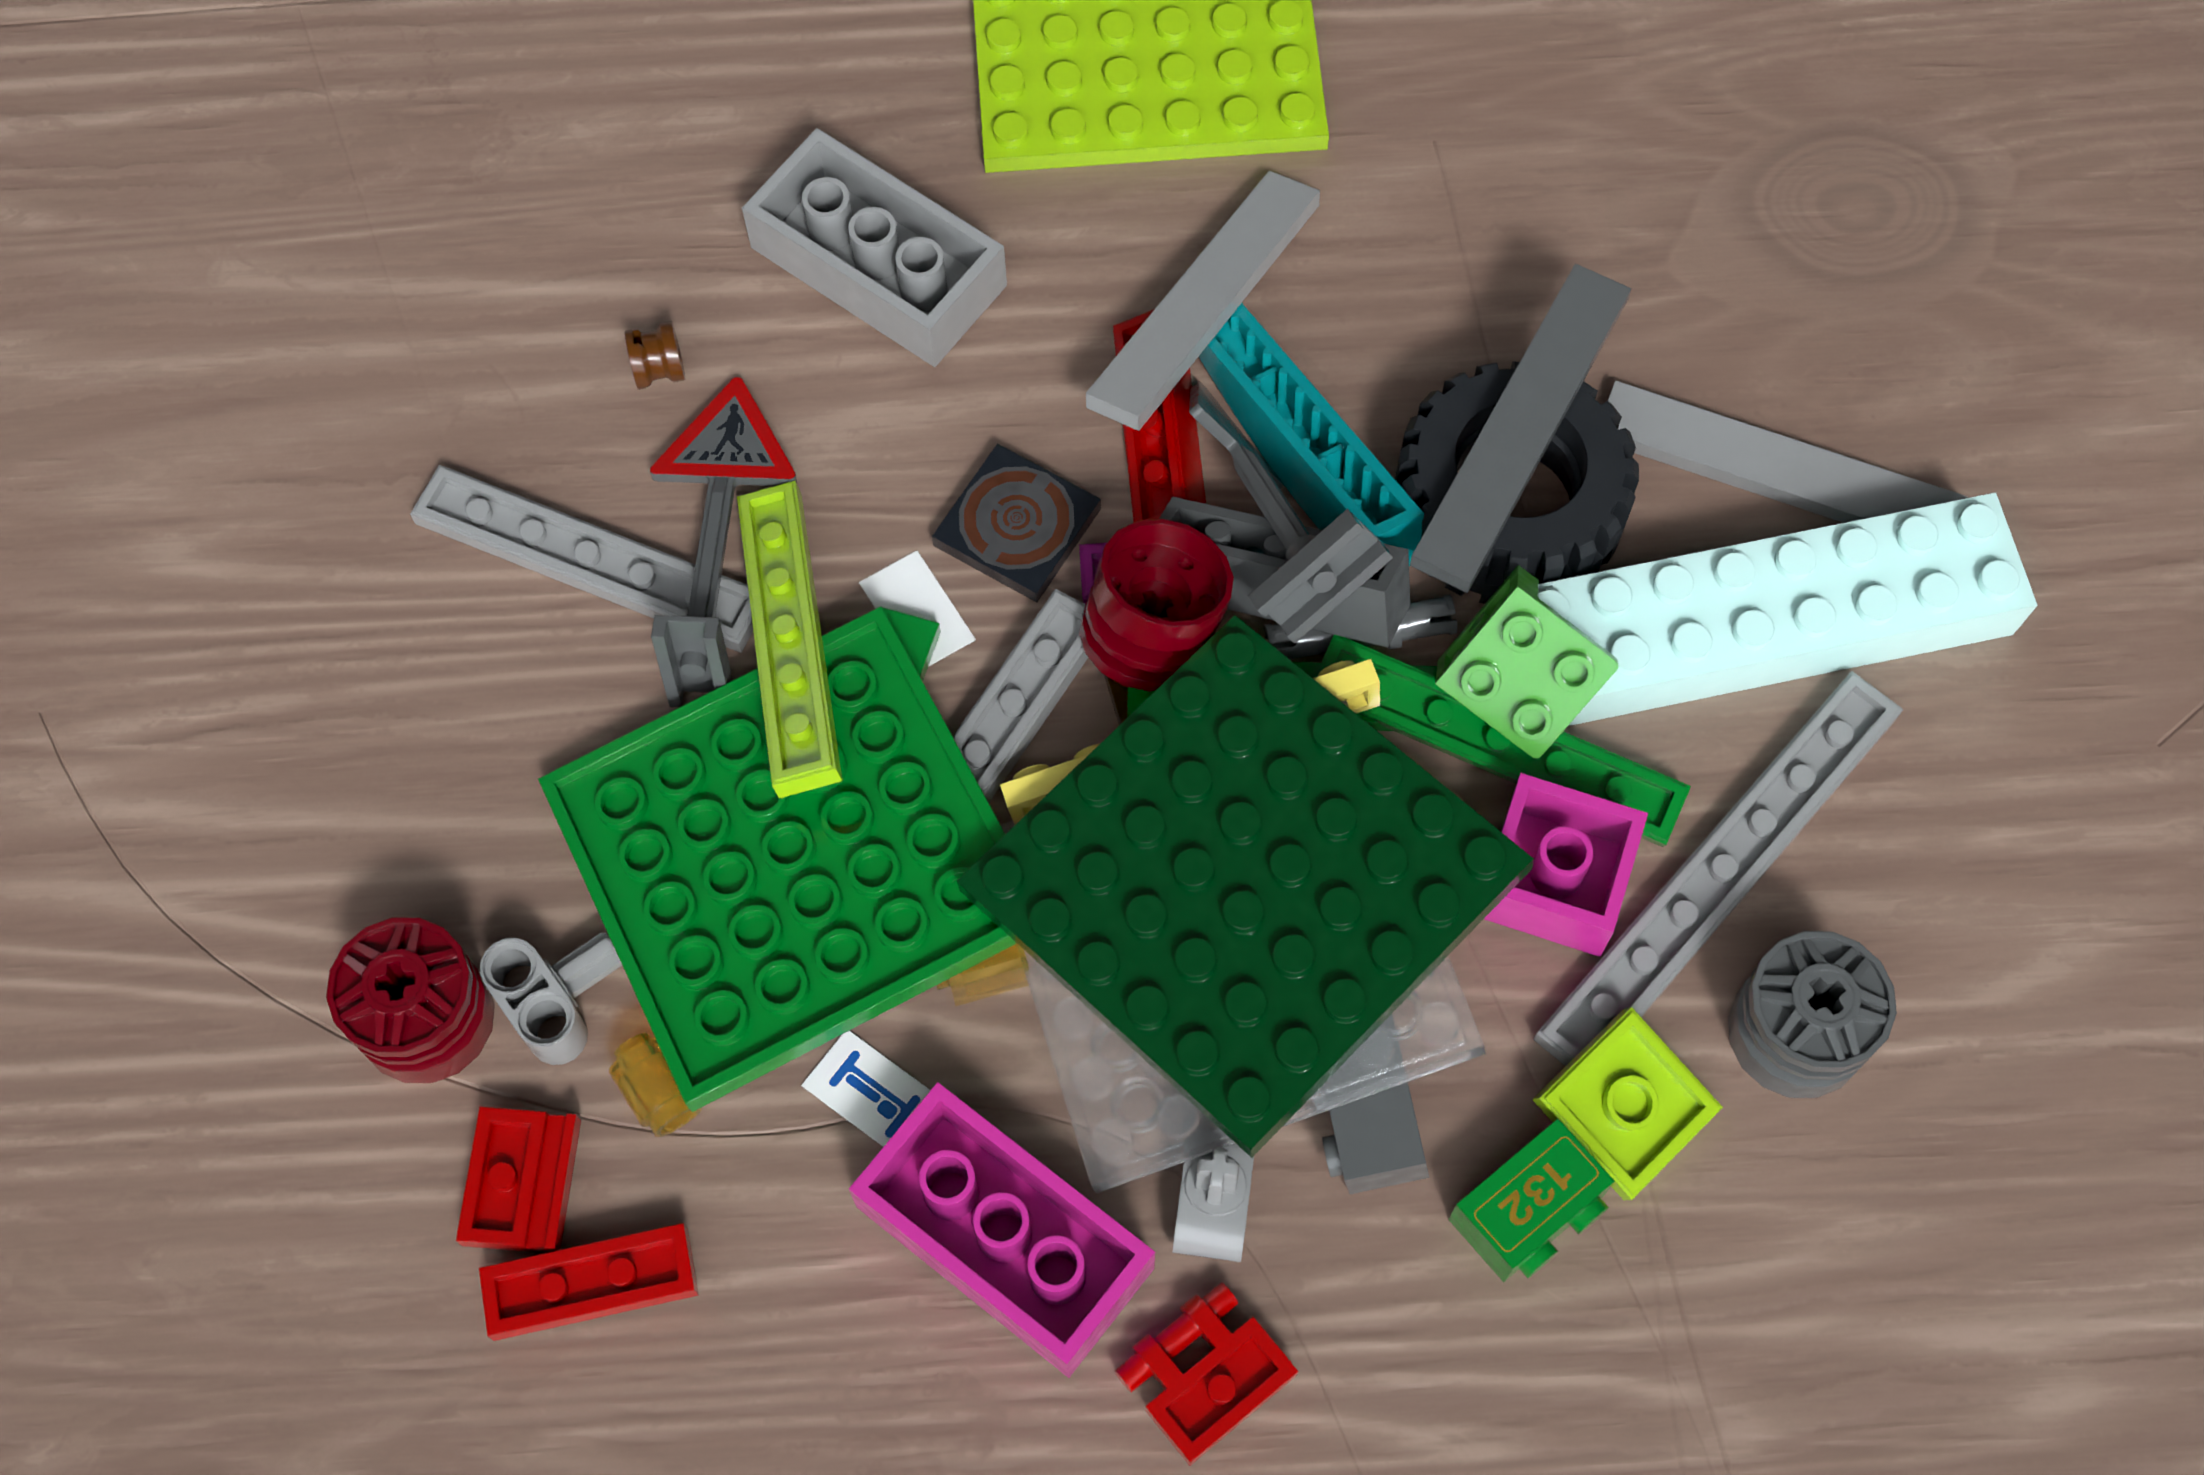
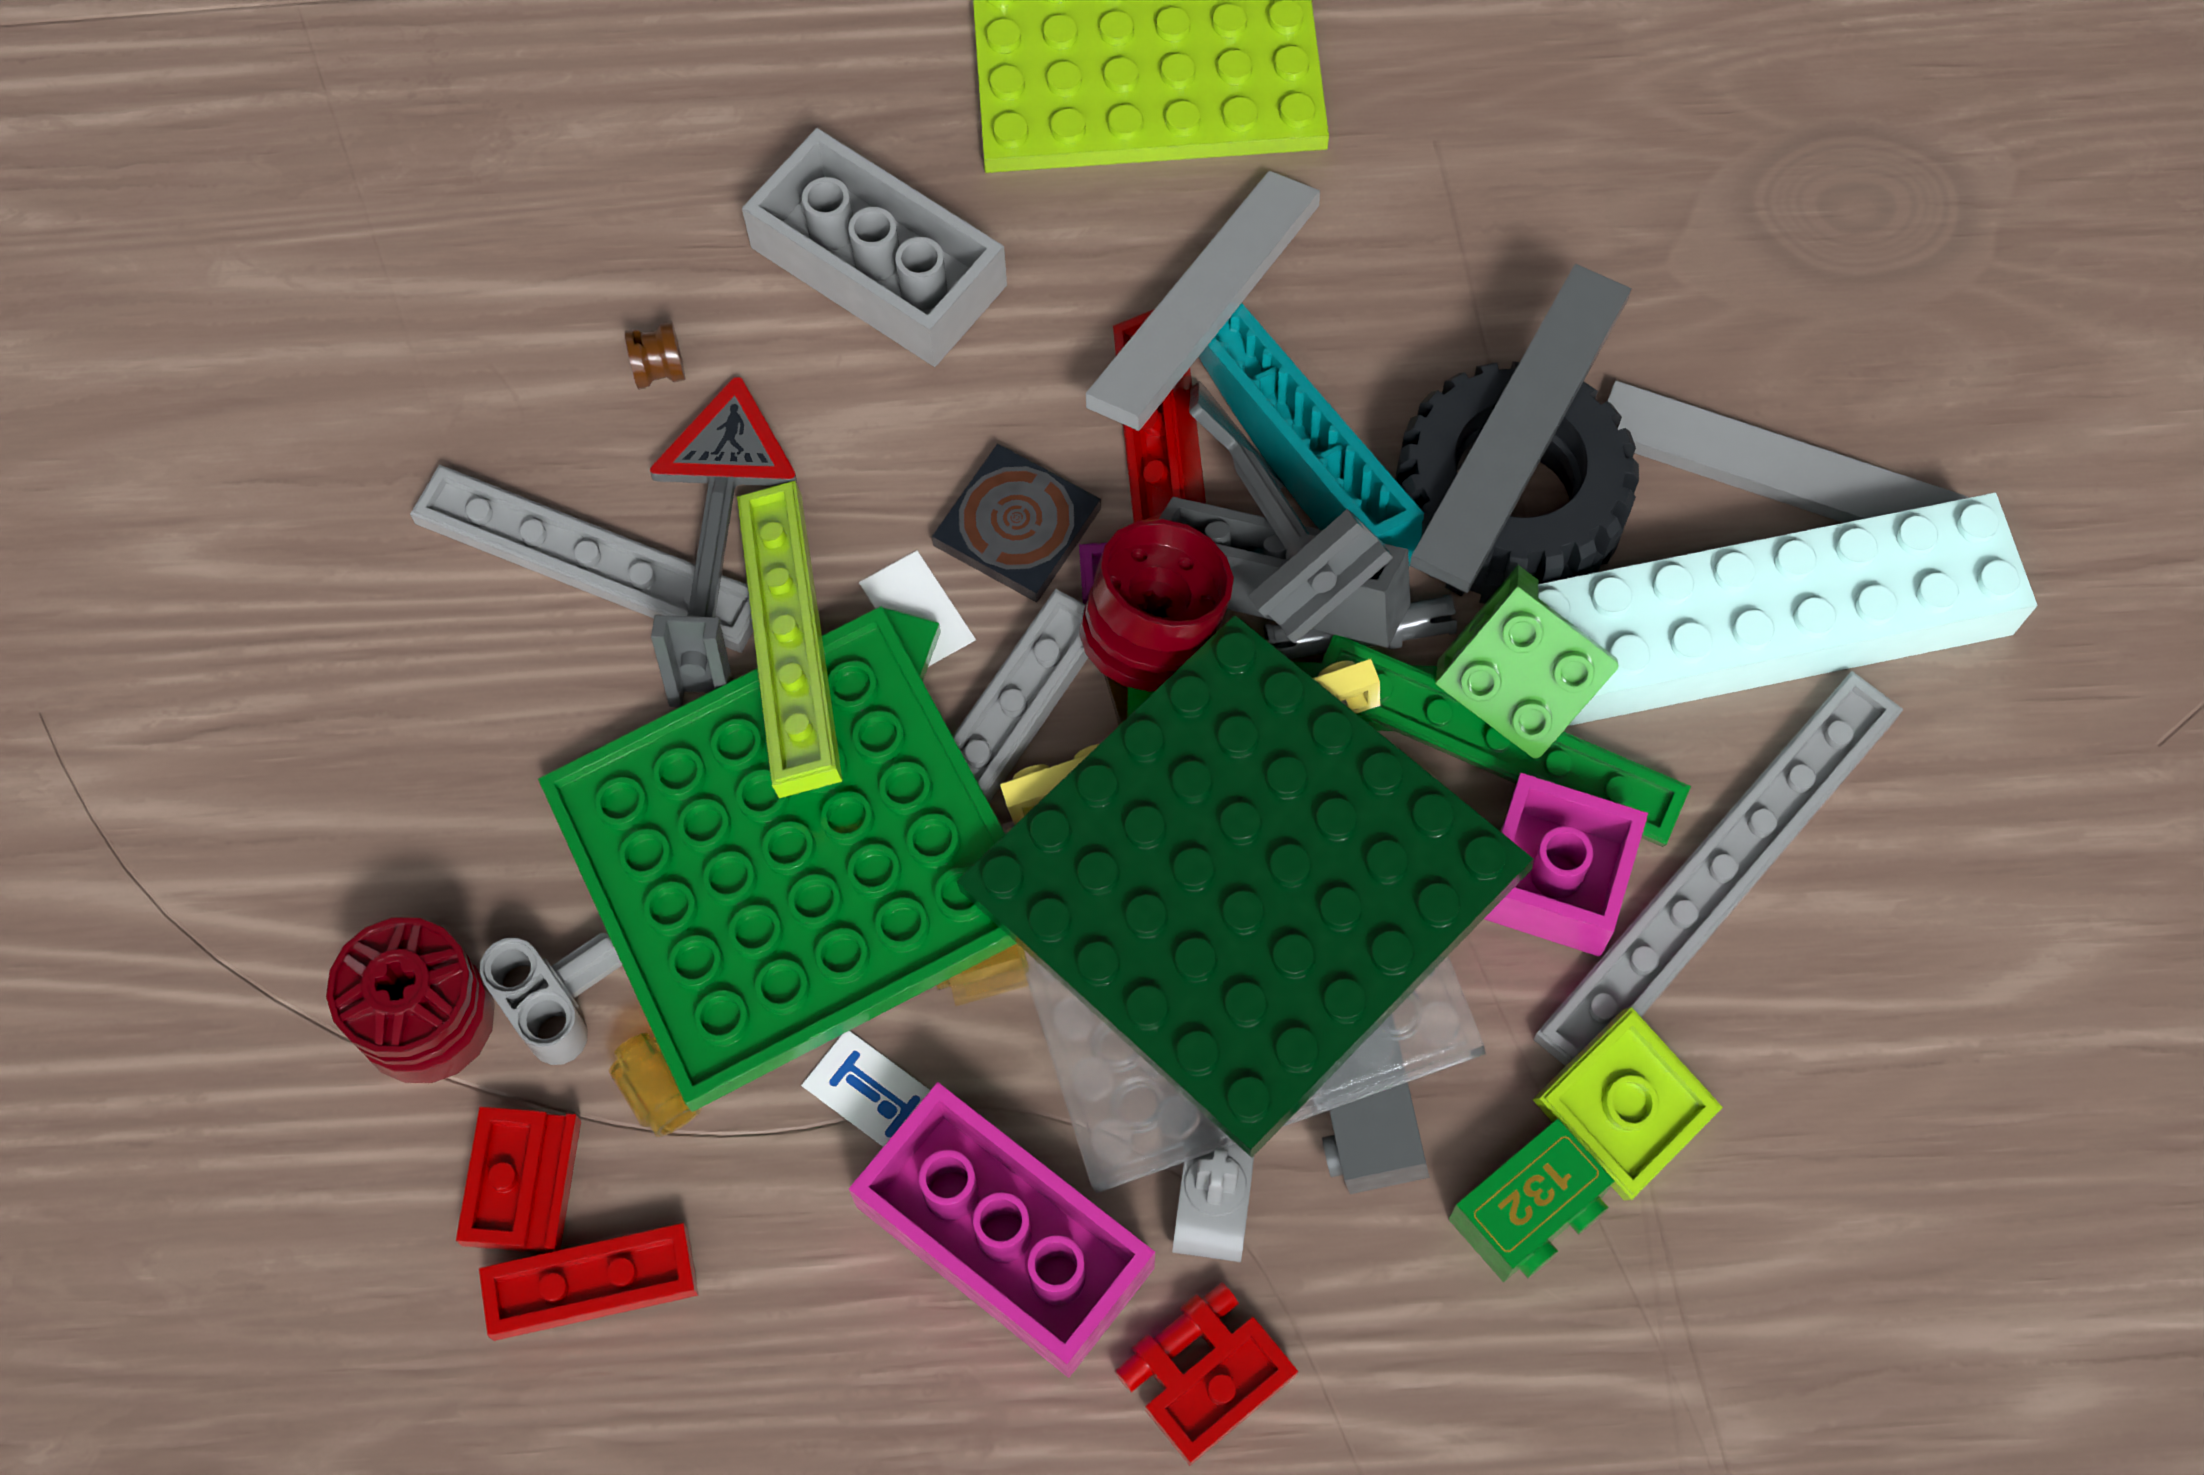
(1791, 1044): dark grey wheel -> none

